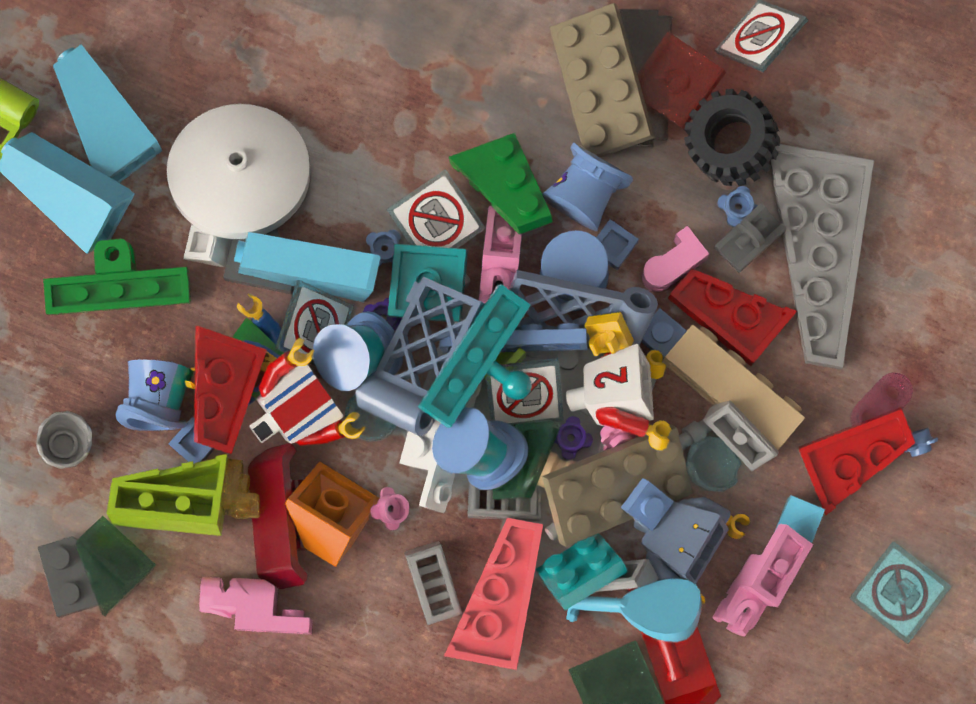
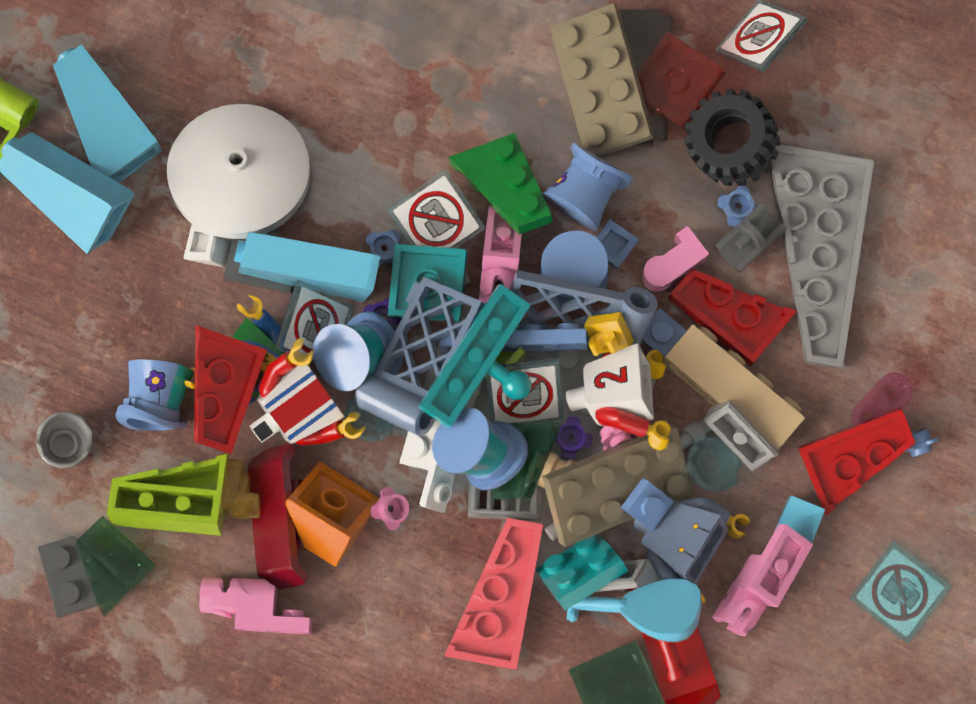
(116, 284): green plate -> none
(187, 448): medium blue plate -> none
(423, 552): light grey slope -> none

